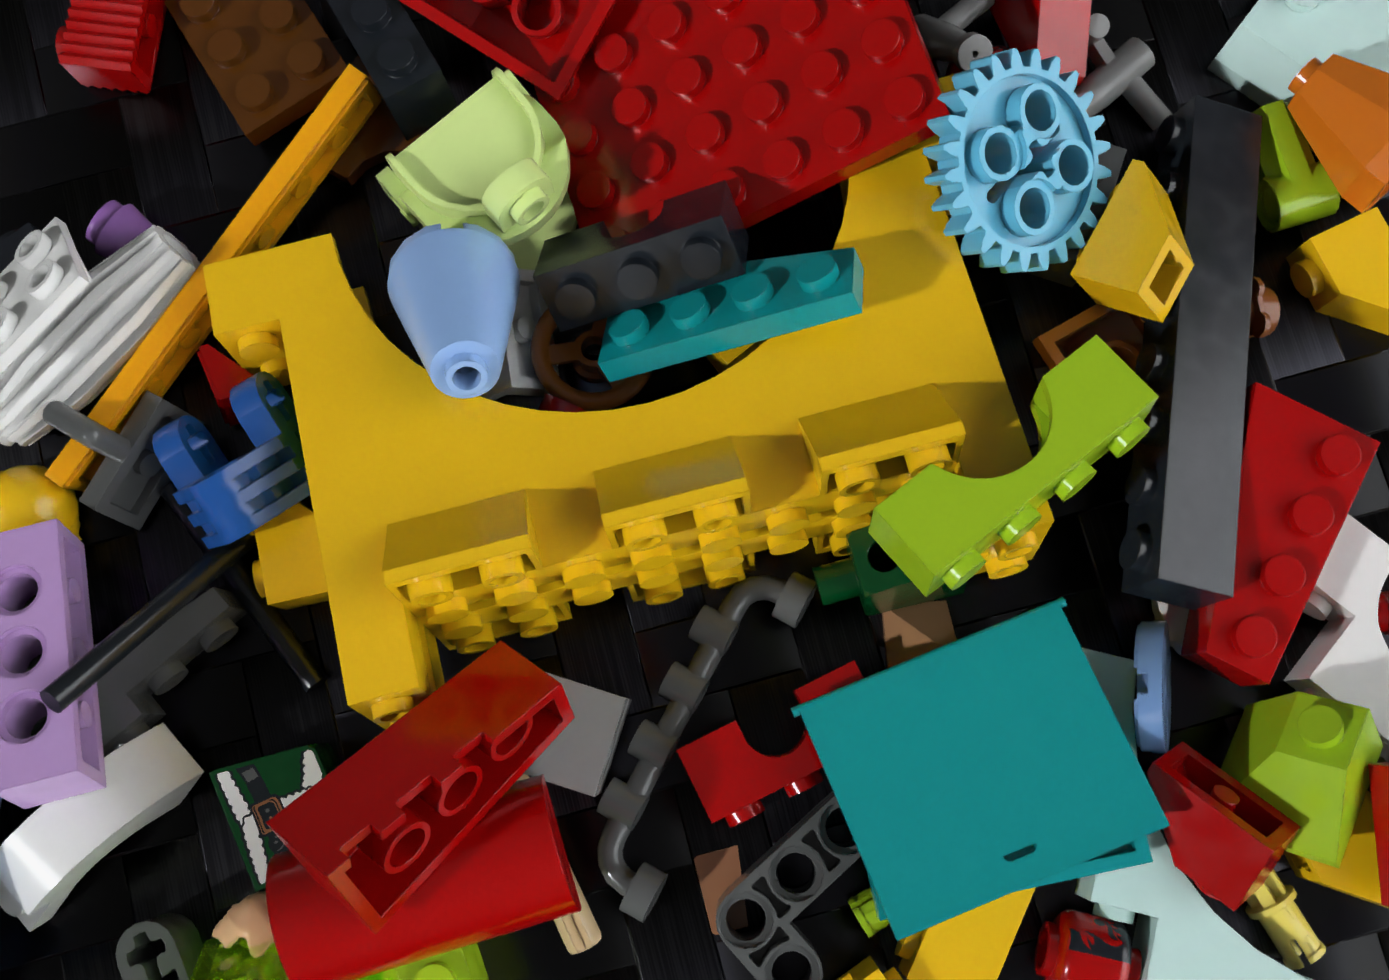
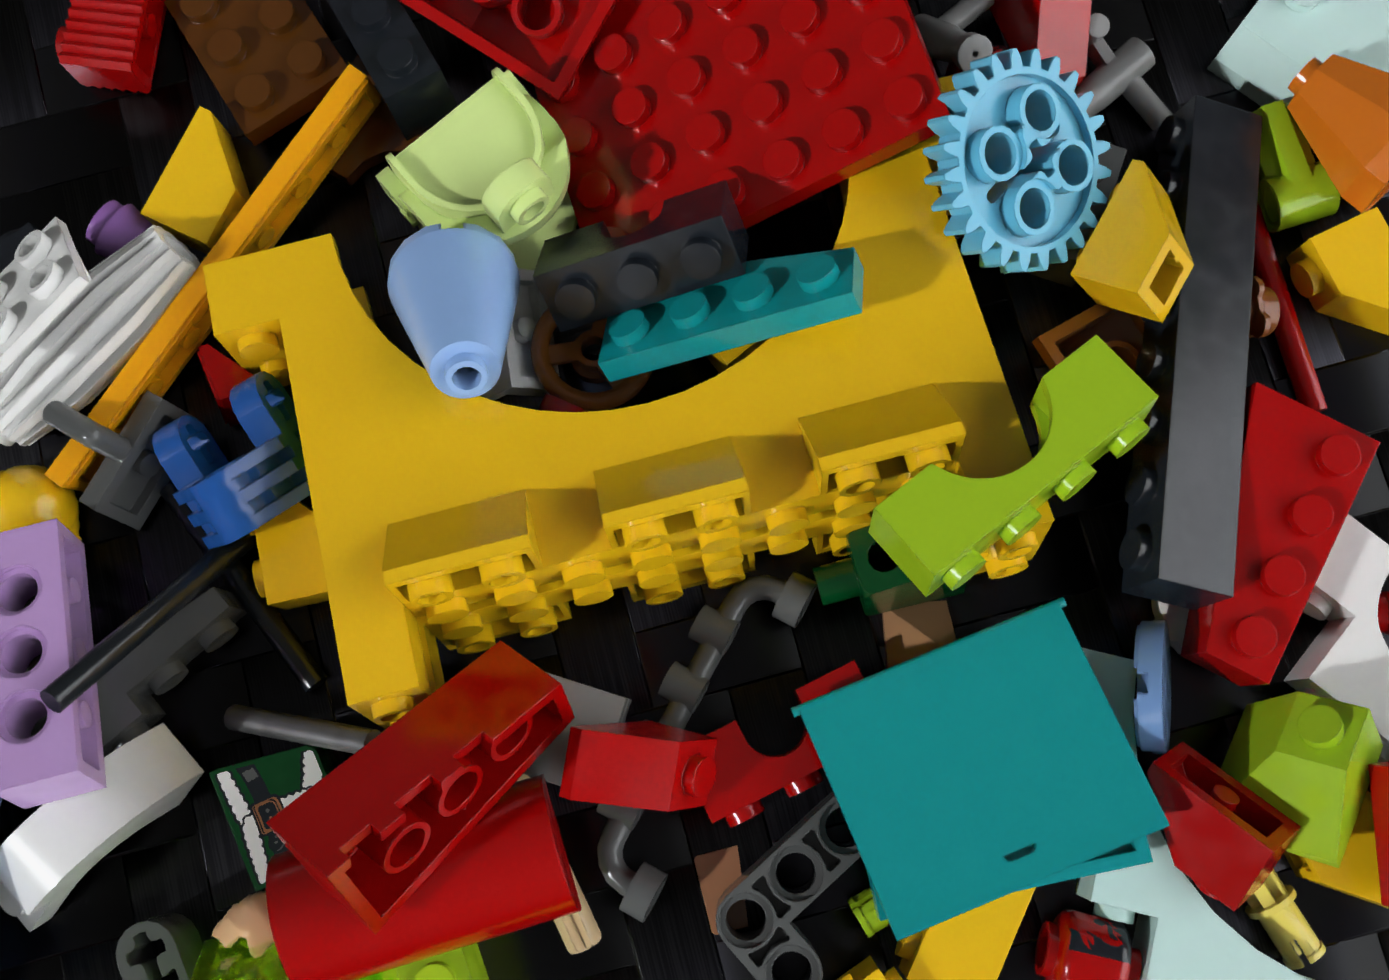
(199, 186): none -> yellow slope
(298, 728): none -> flat silver bar
(639, 766): none -> red slope
(1288, 331): none -> red bar

